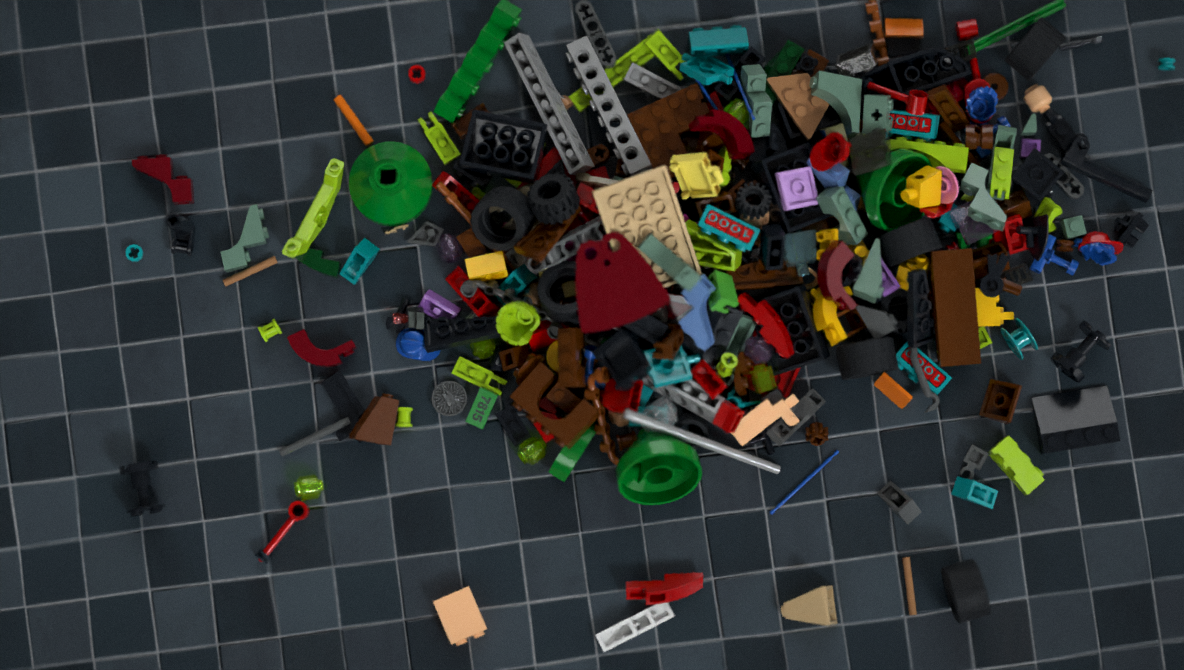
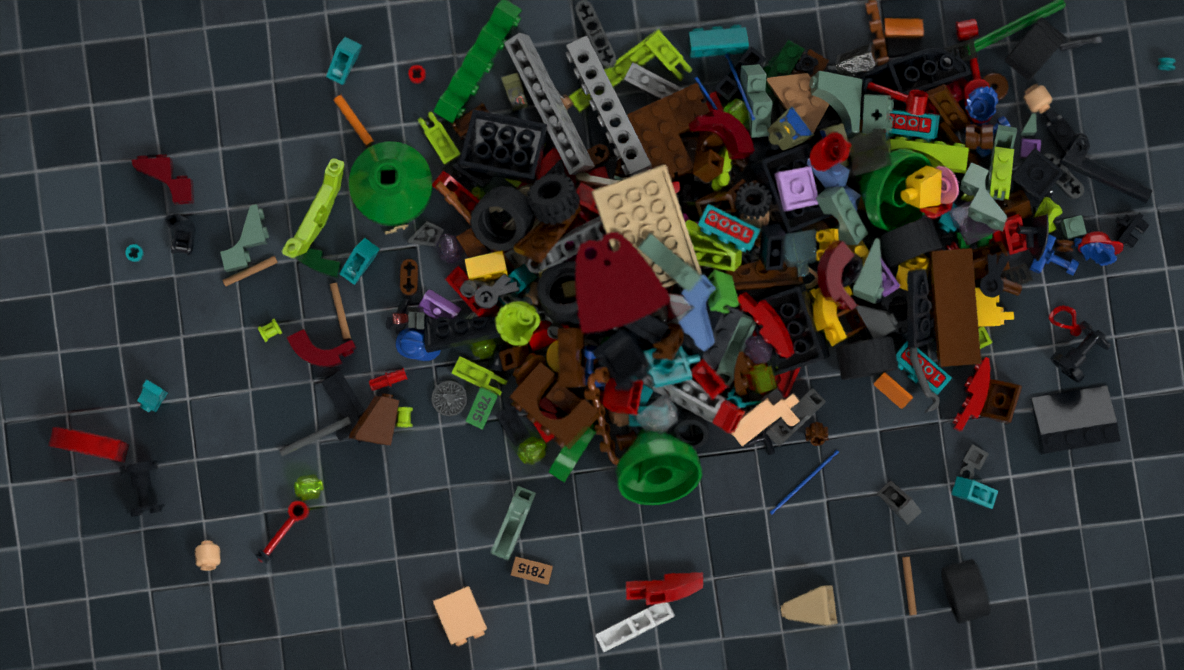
(88, 444): none -> red brick
(151, 396): none -> teal arch
(207, 555): none -> light nougat head
(340, 311): none -> medium nougat bar
(343, 60): none -> teal arch
(387, 379): none -> red axle
(404, 277): none -> reddish brown beam
(487, 296): none -> black piece
(513, 523): none -> sand green arch
(514, 91): none -> olive leg
(531, 570): none -> medium nougat tile
(696, 175): light yellow piece -> none
(701, 441): light grey piece -> none
(706, 69): teal plate -> none
(728, 365): lime bush -> none
(789, 130): none -> torso
(978, 388): none -> red slope
(1016, 465): lime wedge -> none
(1019, 338): teal piece -> none
(1074, 329): none -> red piece

